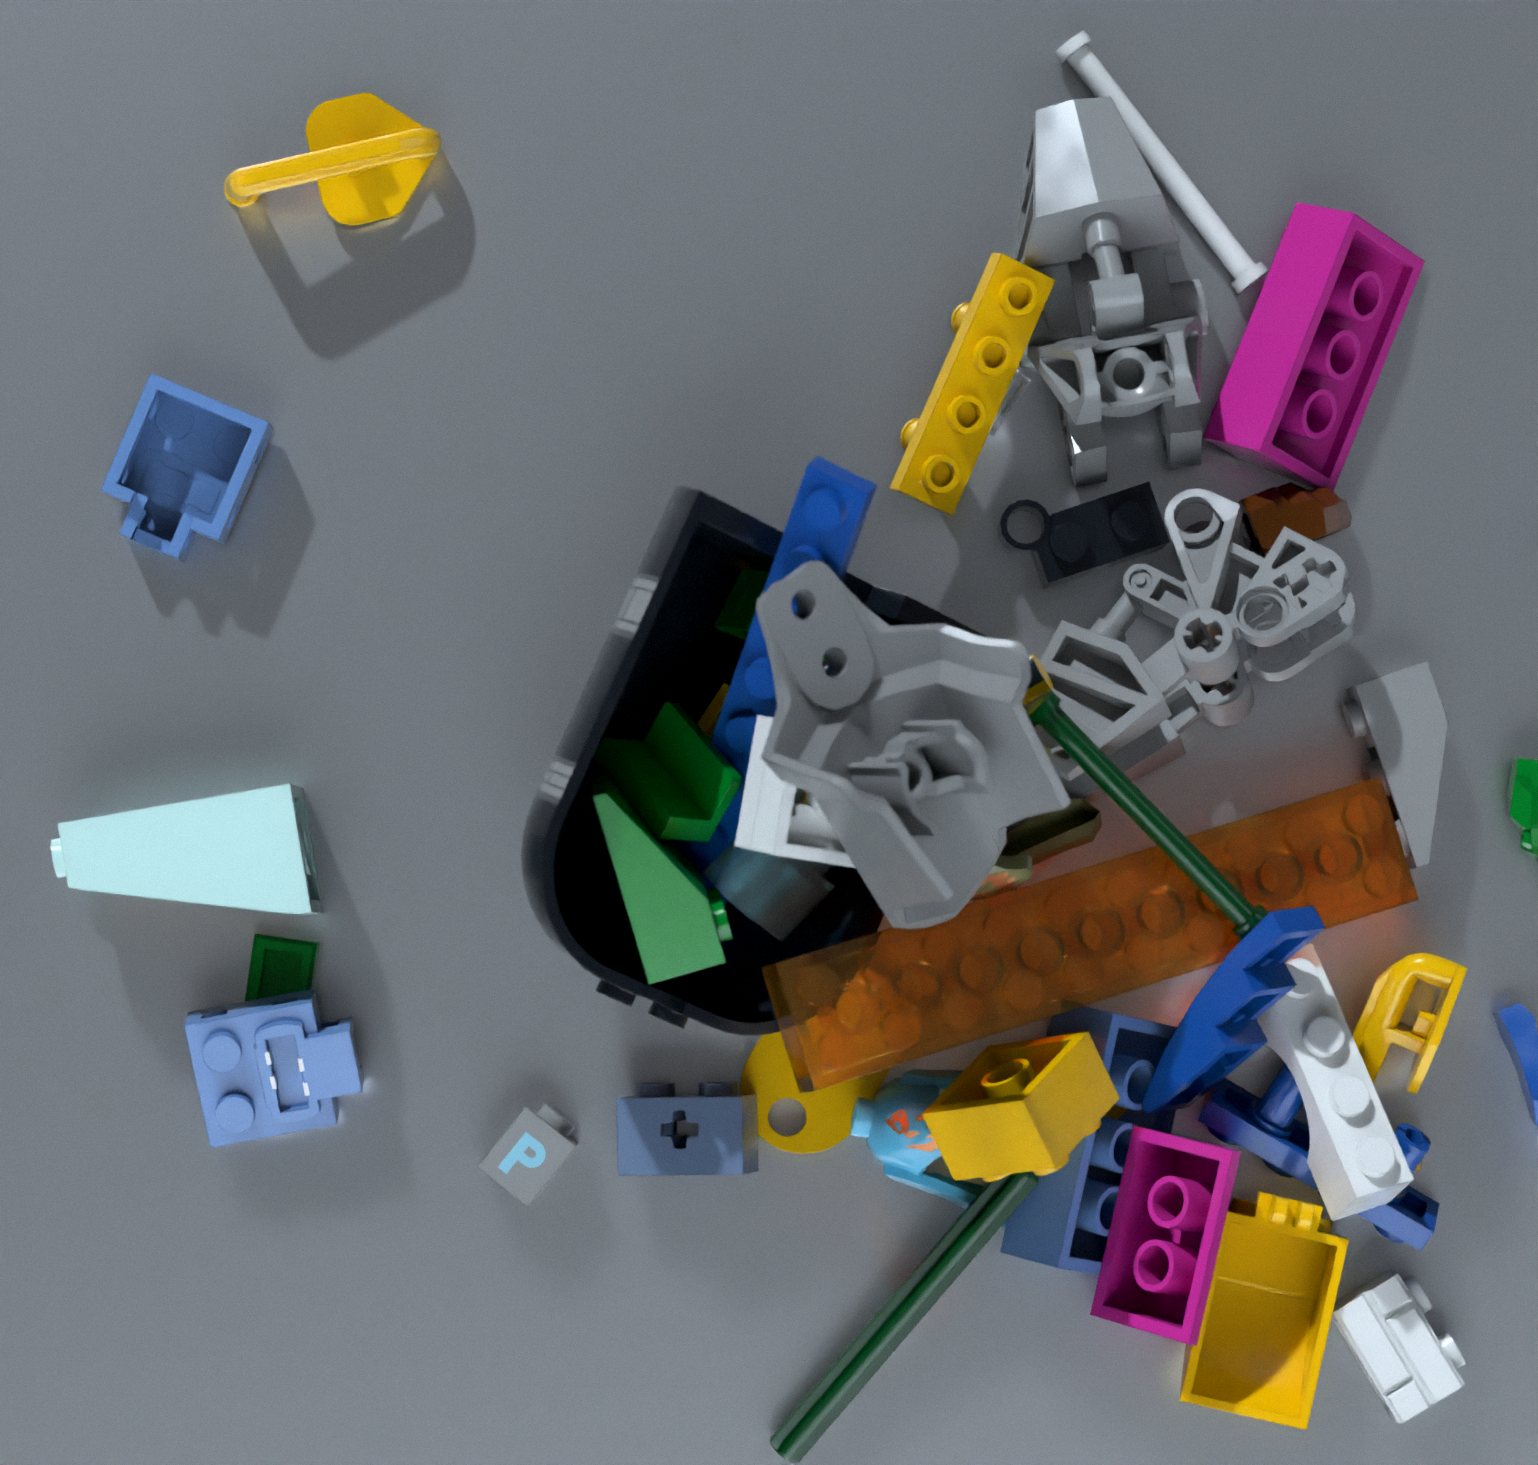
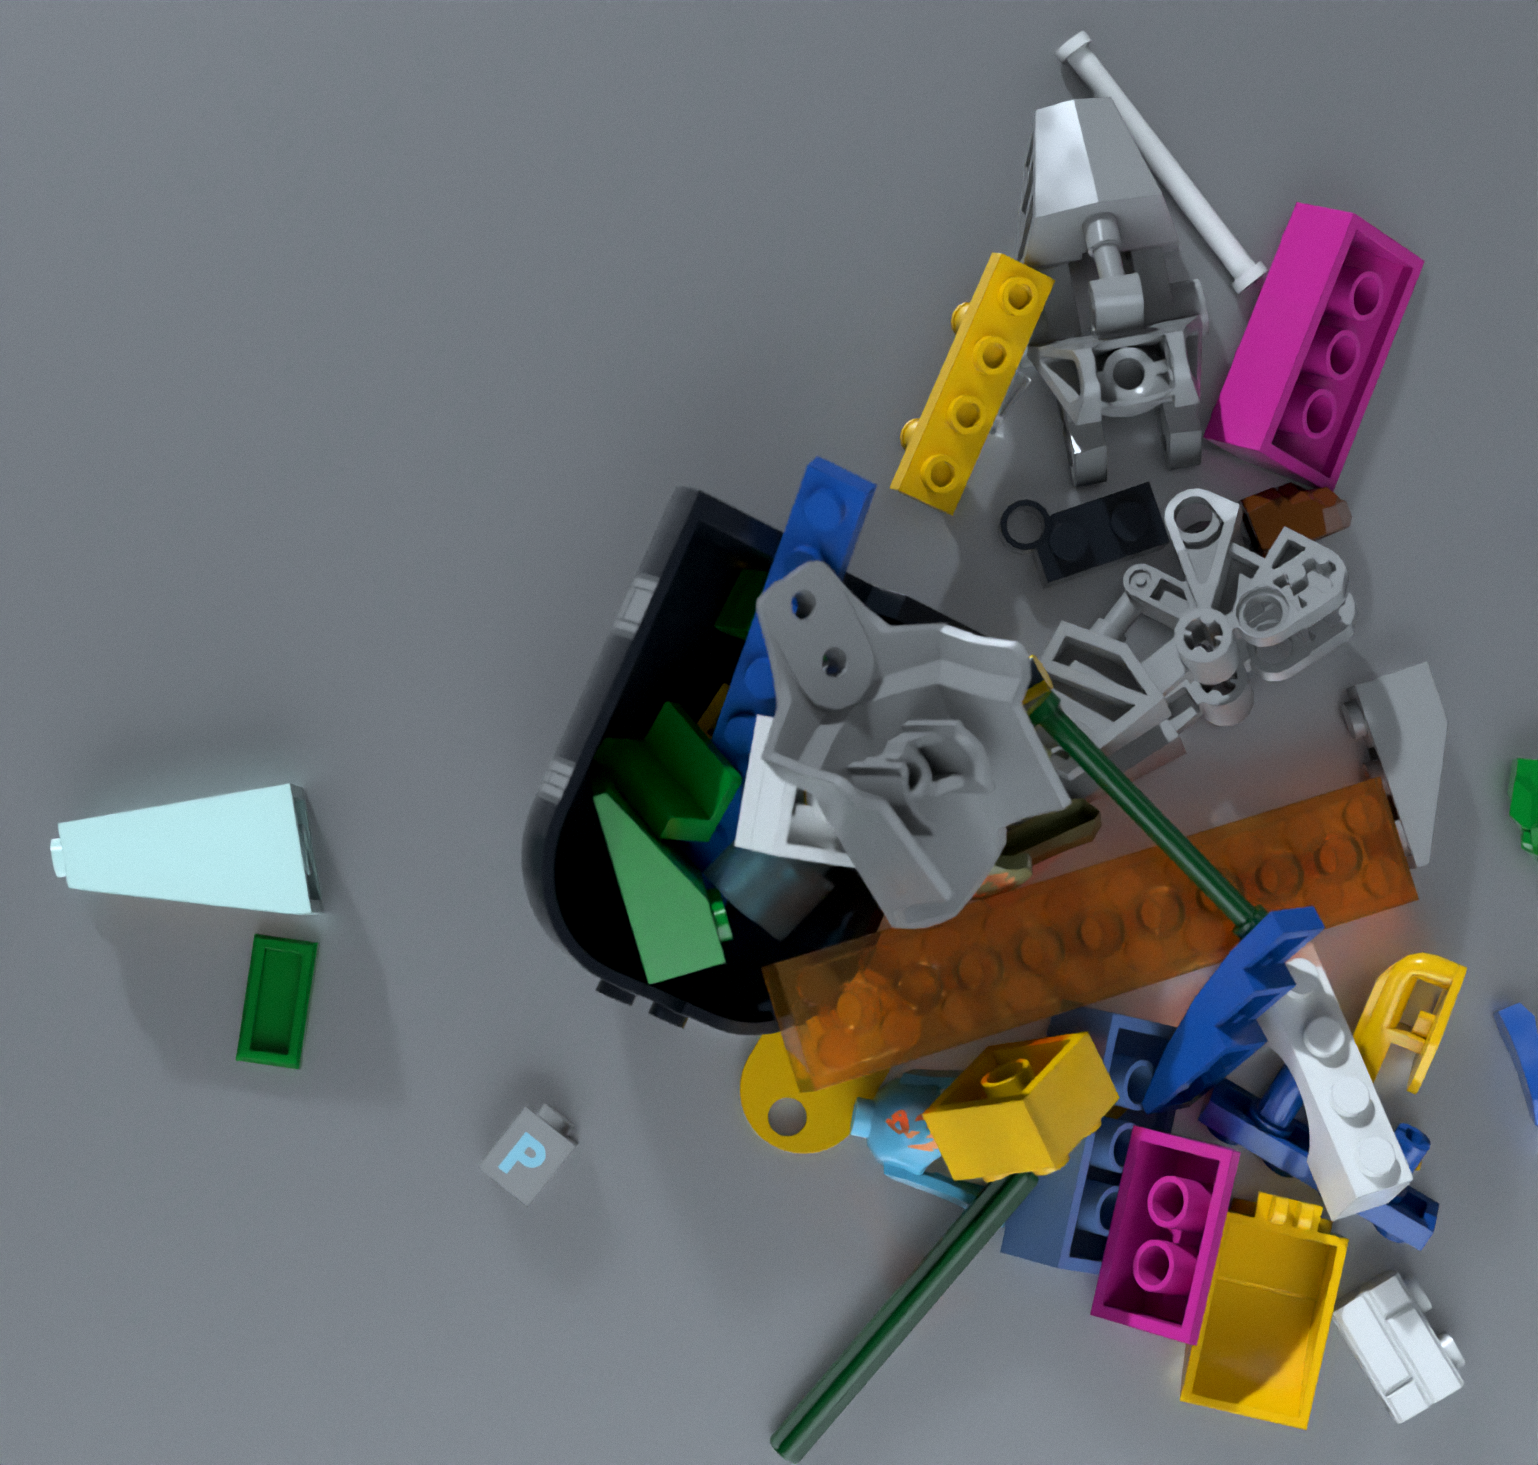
(184, 467): medium blue piece -> none
(270, 1066): medium blue piece -> none
(358, 154): yellow piece -> none
(650, 1138): sand blue brick -> none

